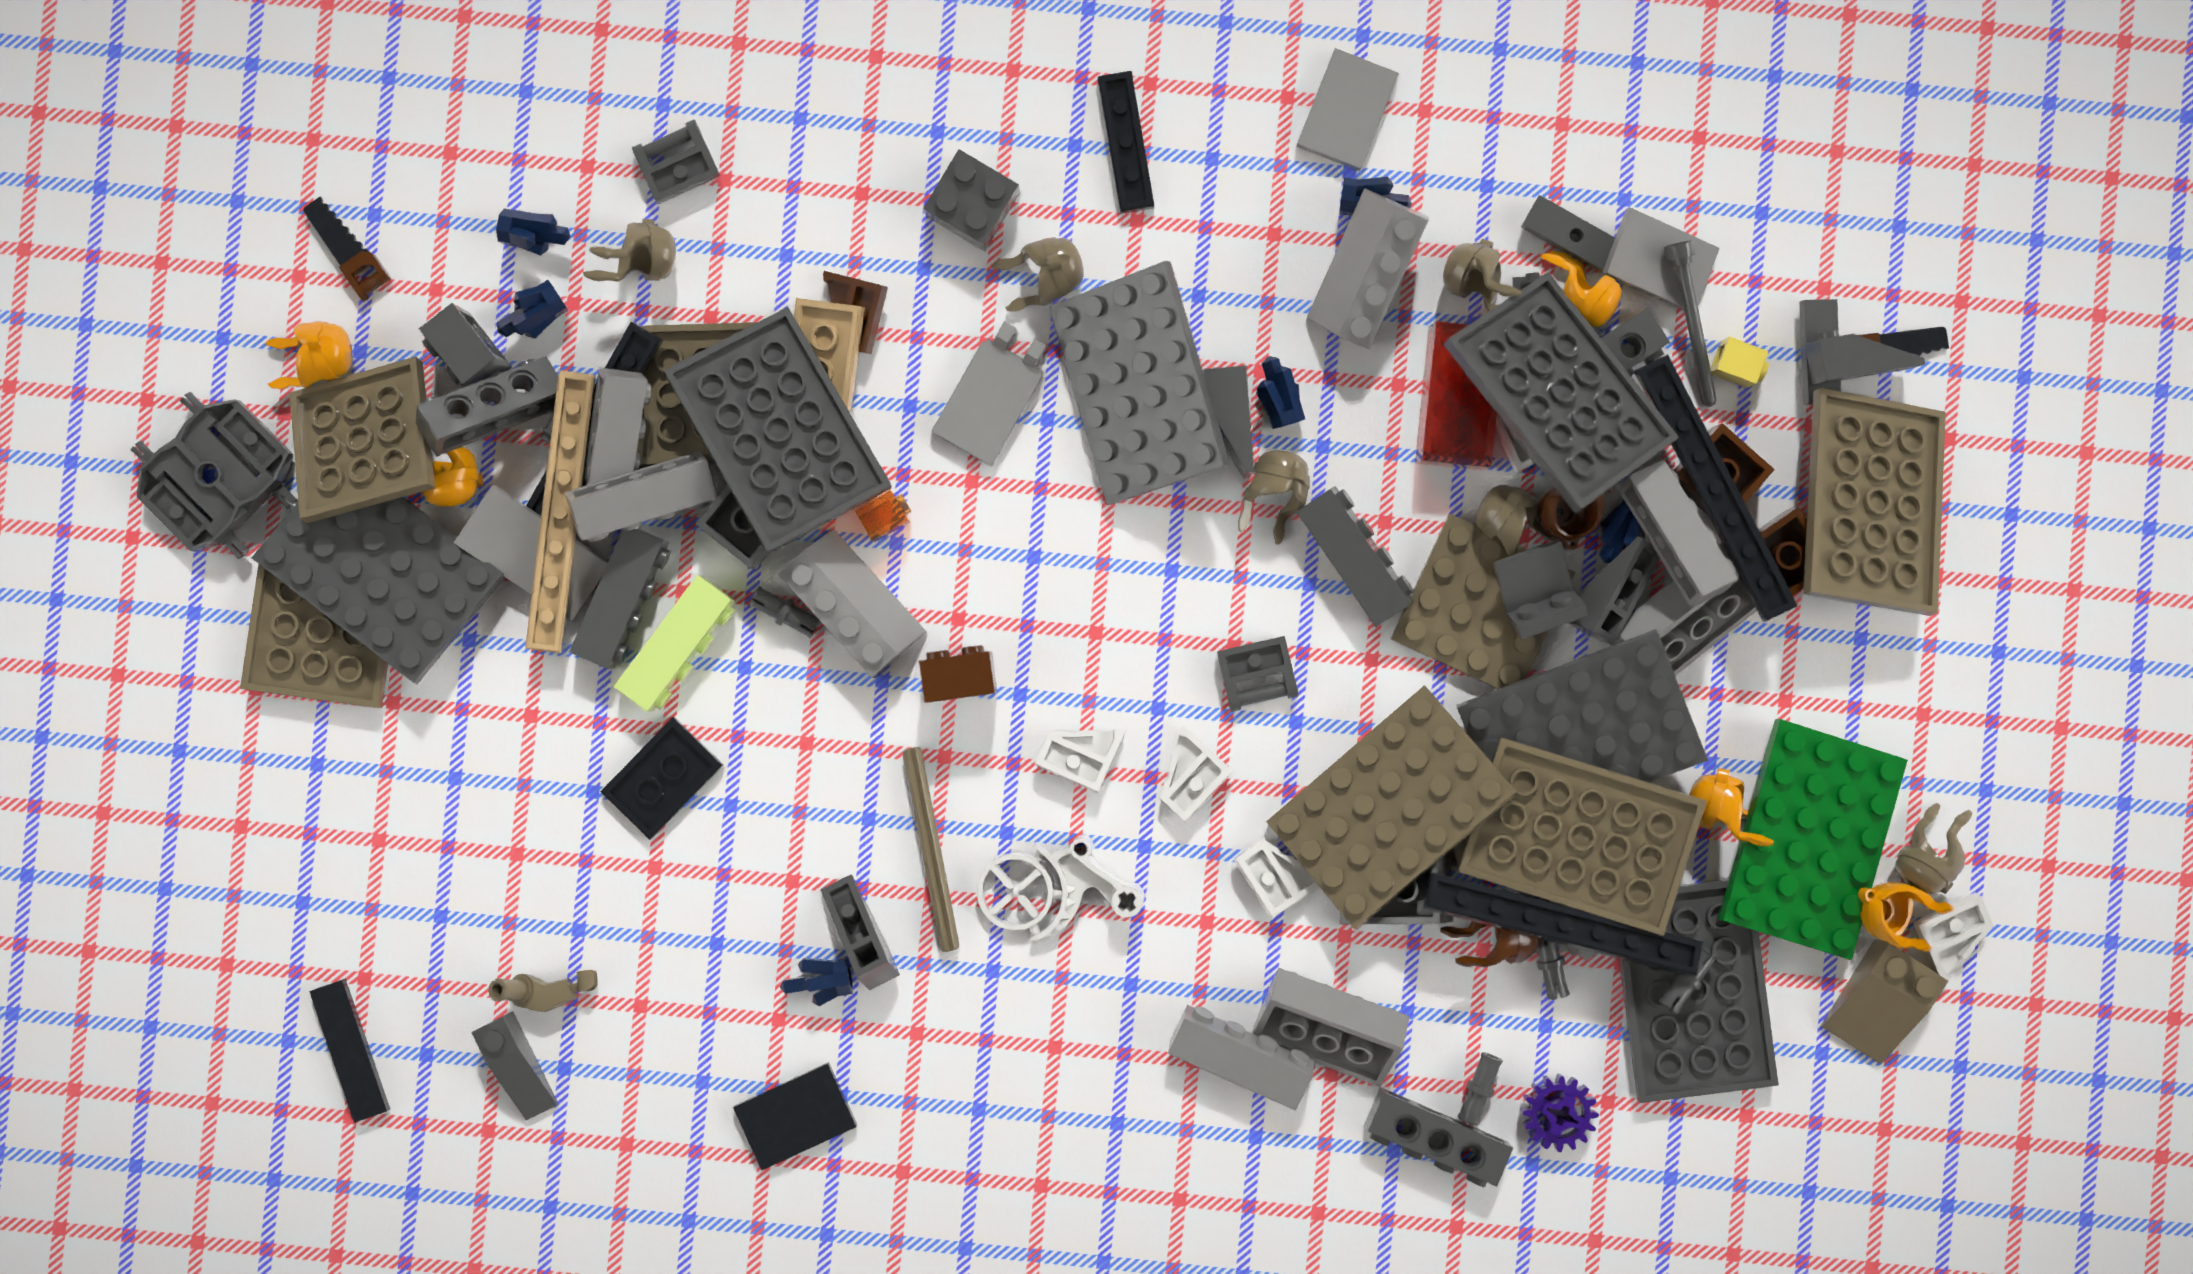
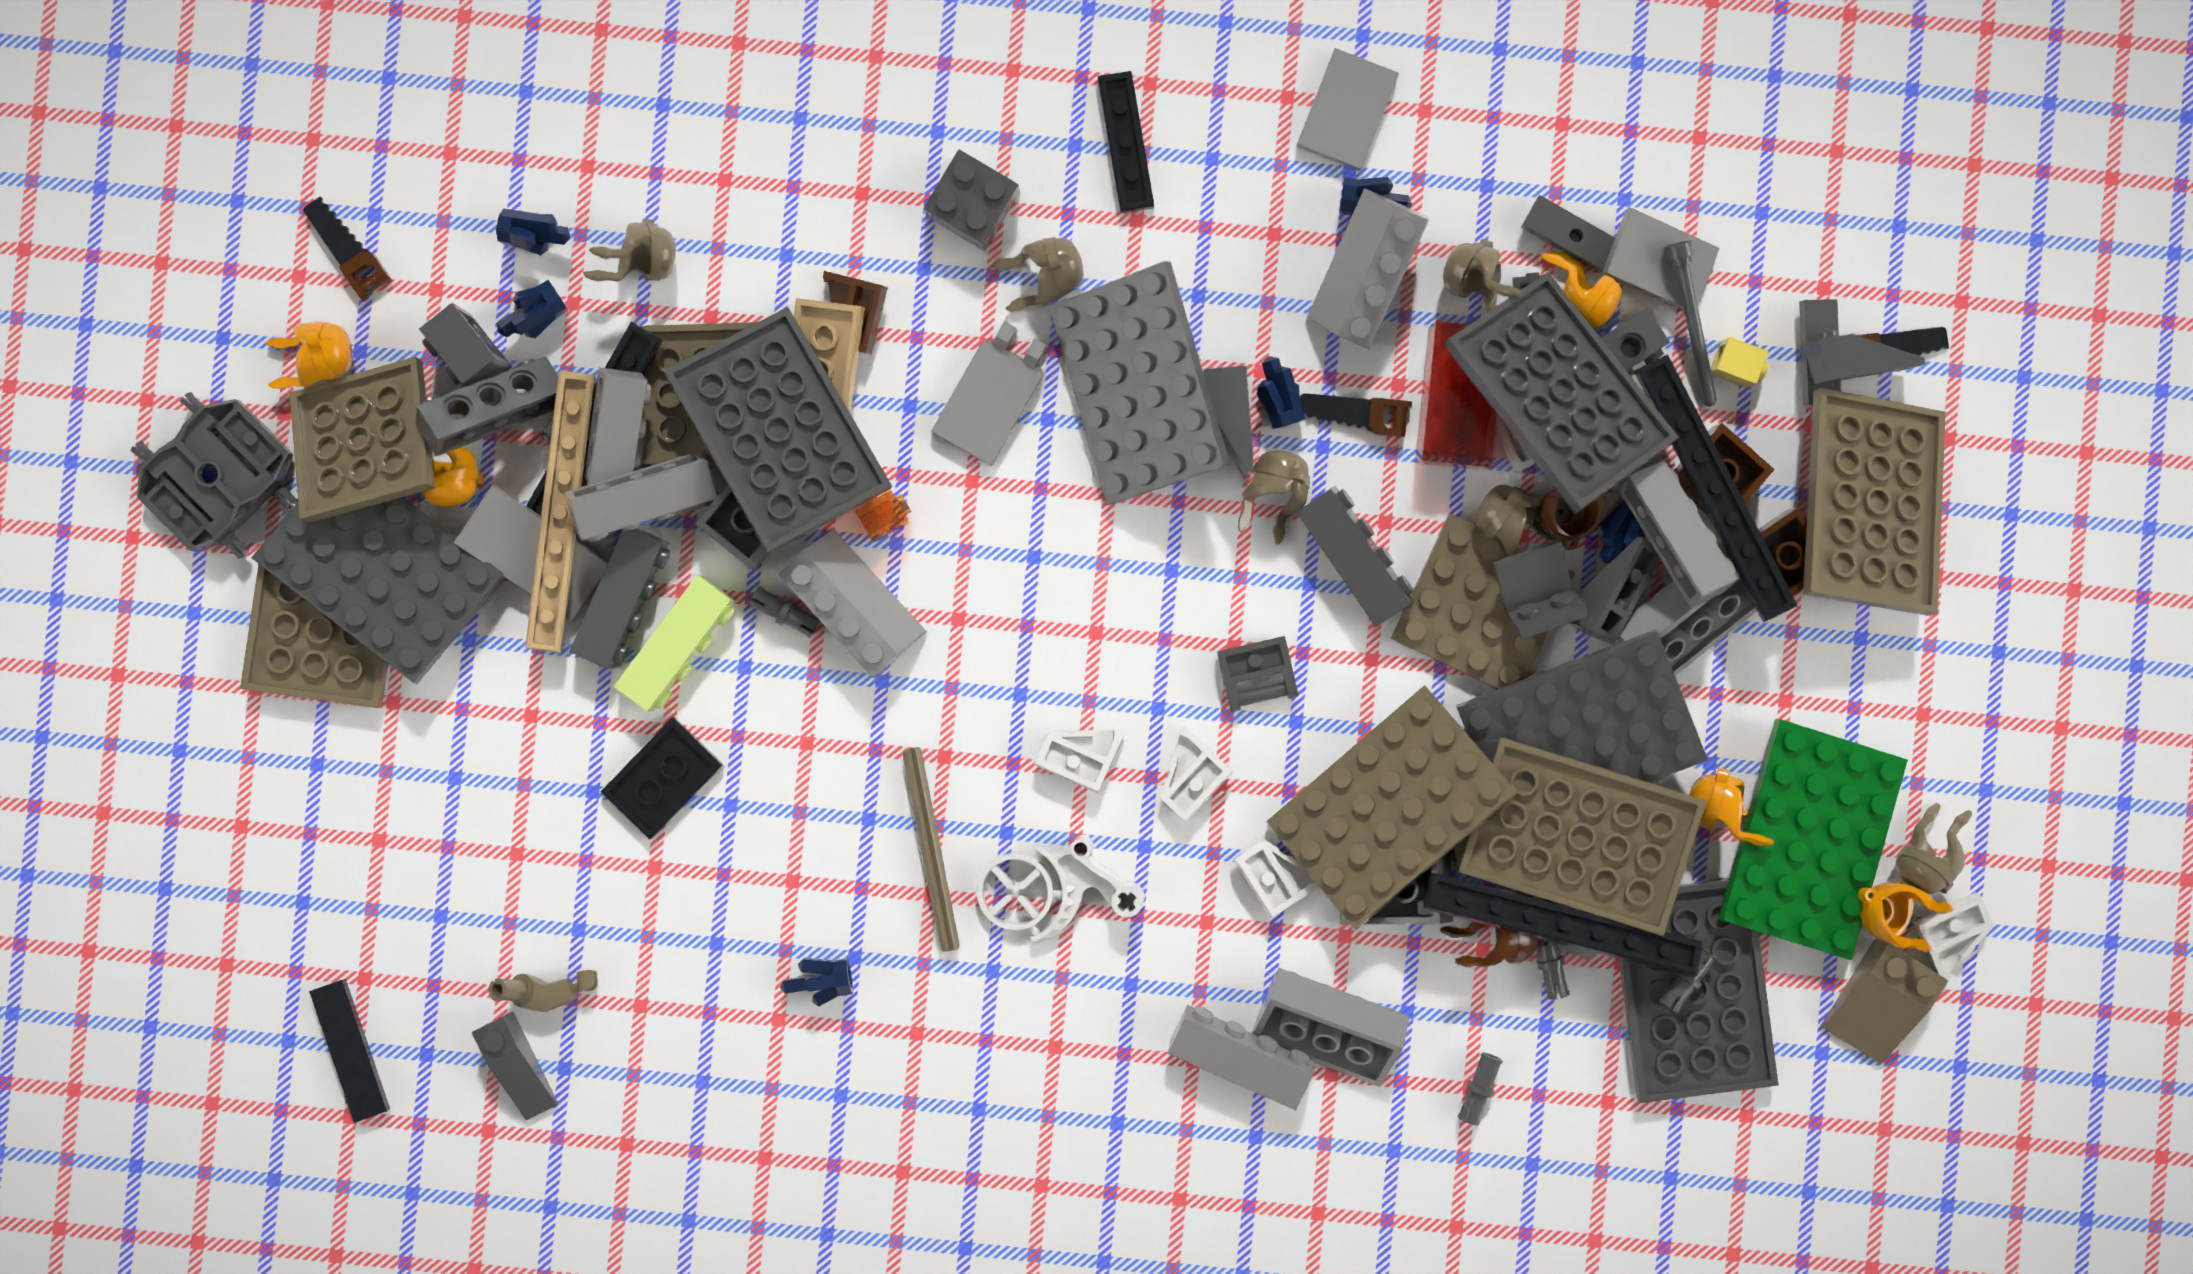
(680, 171): dark grey plate -> none
(795, 1116): black tile -> none
(859, 933): dark grey slope -> none
(959, 675): reddish brown brick -> none
(1358, 412): none -> black piece
(1482, 1169): dark grey brick -> none
(1556, 1125): dark purple gear -> none

